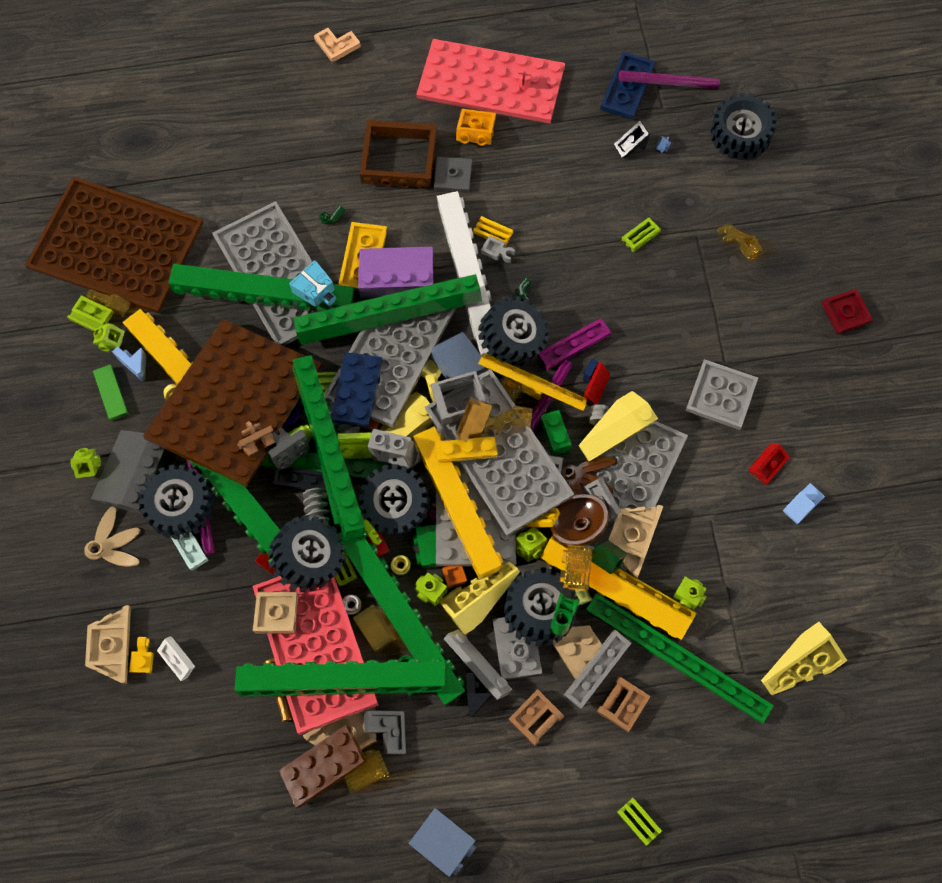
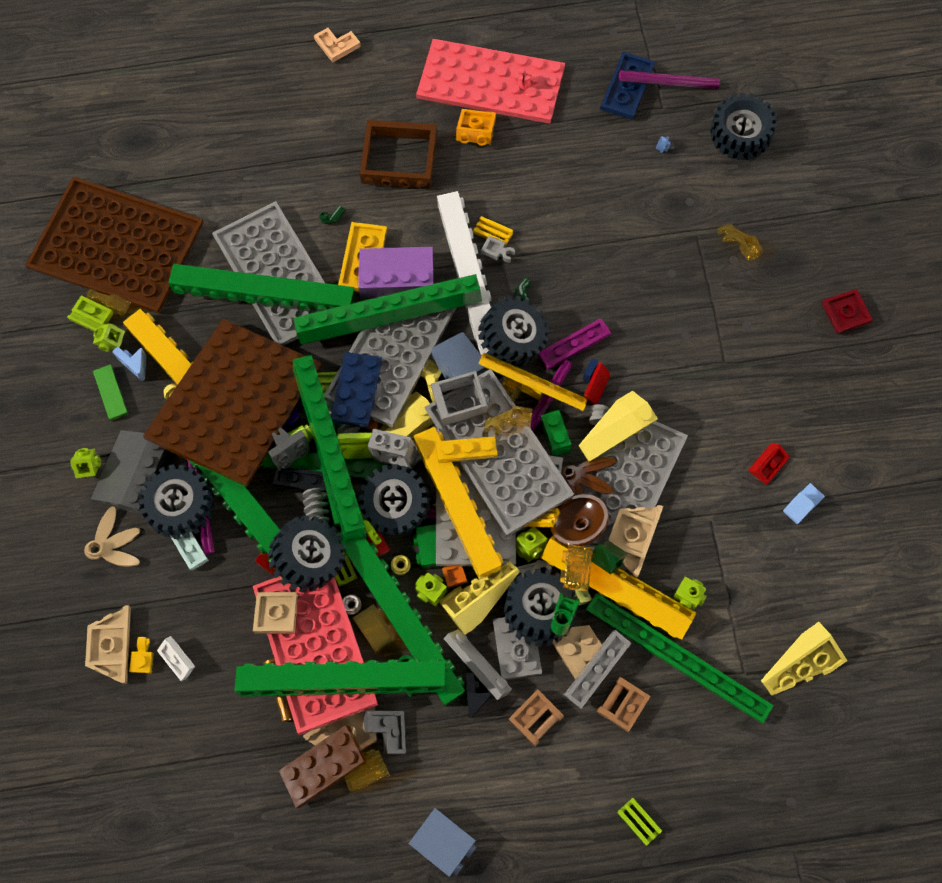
(264, 435): medium nougat hips -> none
(313, 285): medium azure torso -> none
(453, 174): dark grey plate -> none
(473, 419): pearl gold panel -> none
(599, 489): light grey plate -> none
(630, 243): lime tile -> none
(634, 138): slope -> none
(722, 394): light grey plate -> none

